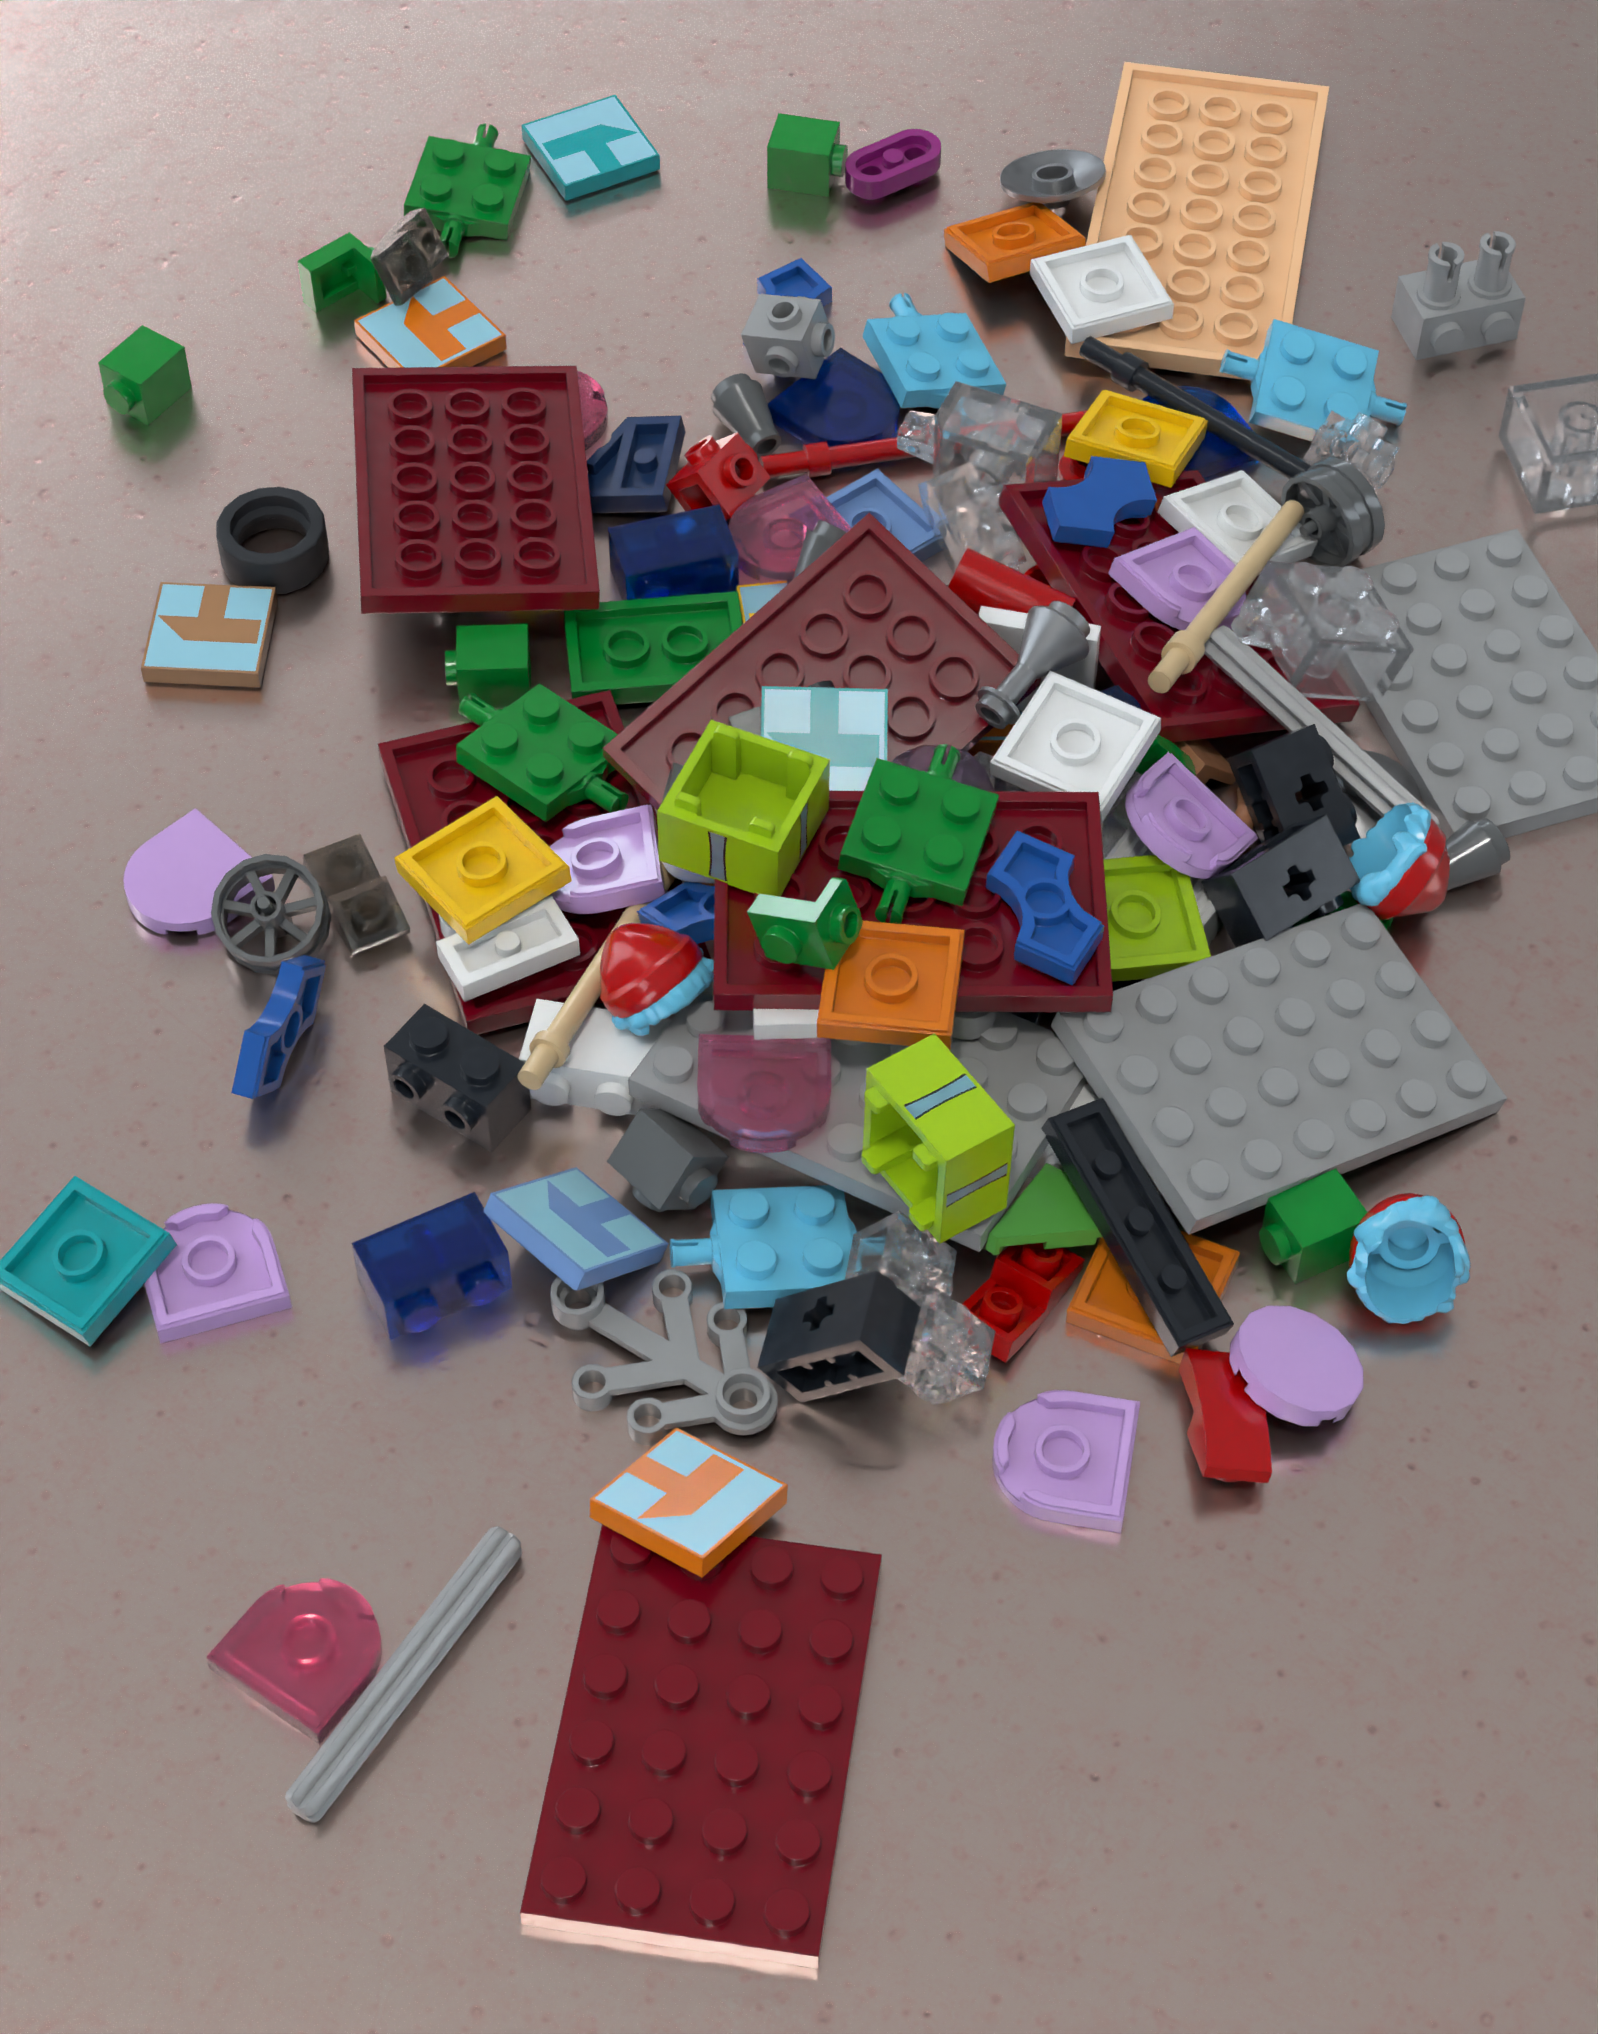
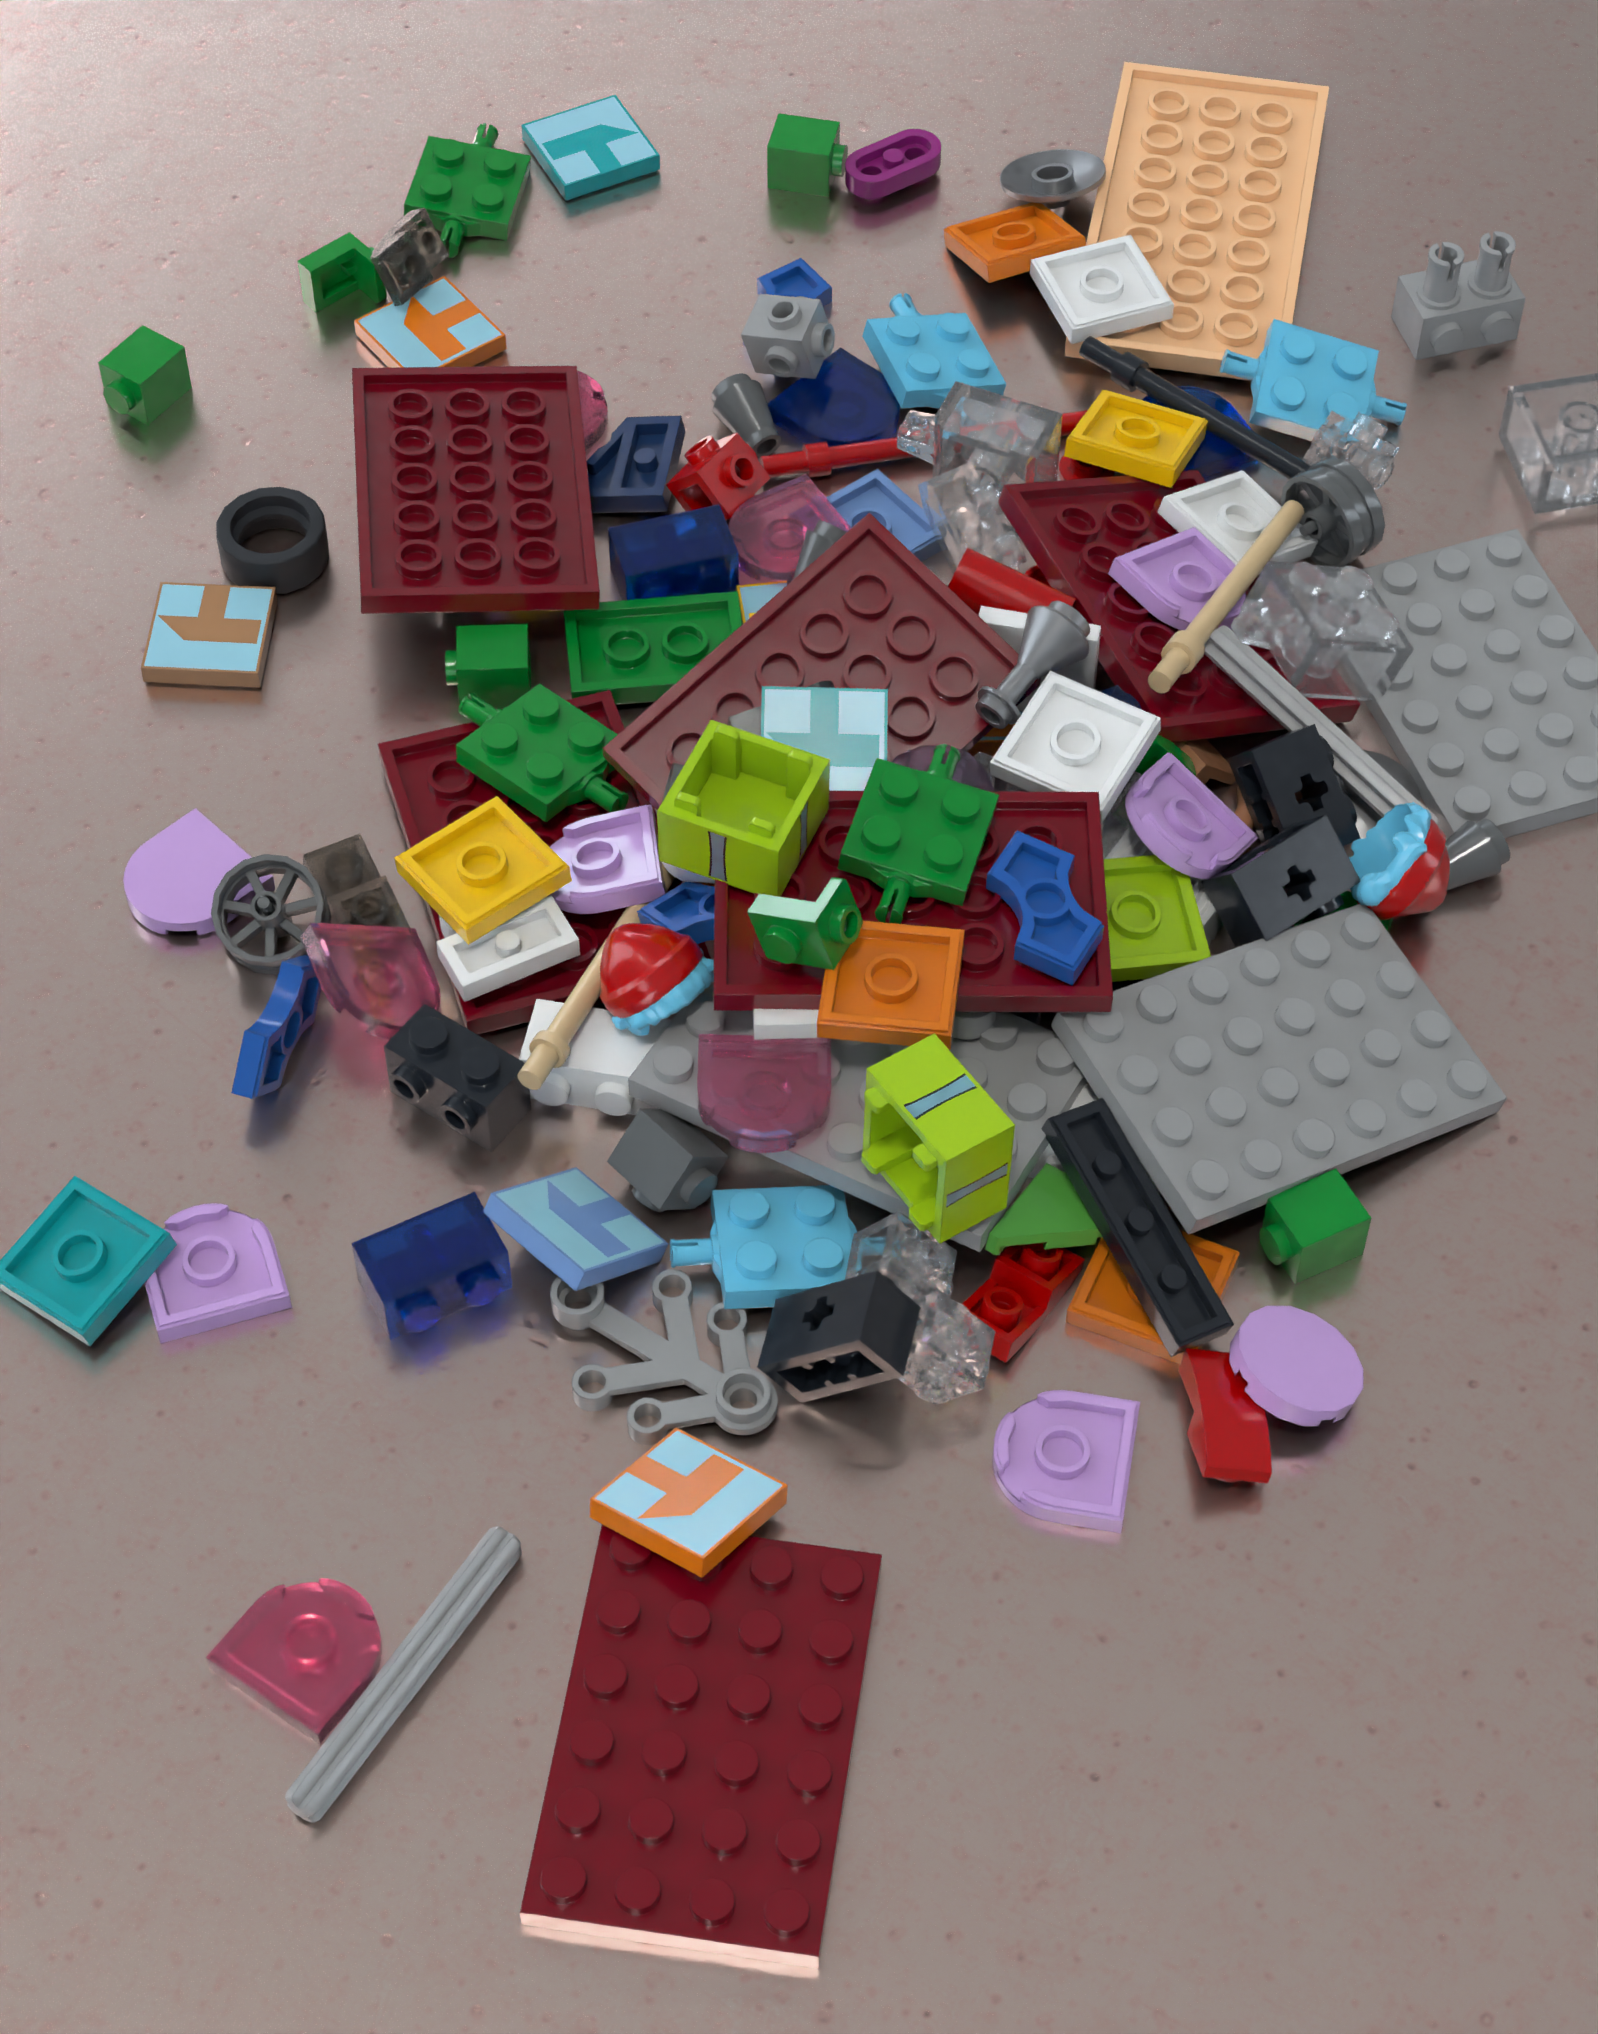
(372, 973): none -> clear pink tile
(1107, 495): blue tile -> none
(1408, 1258): medium azure hair -> none

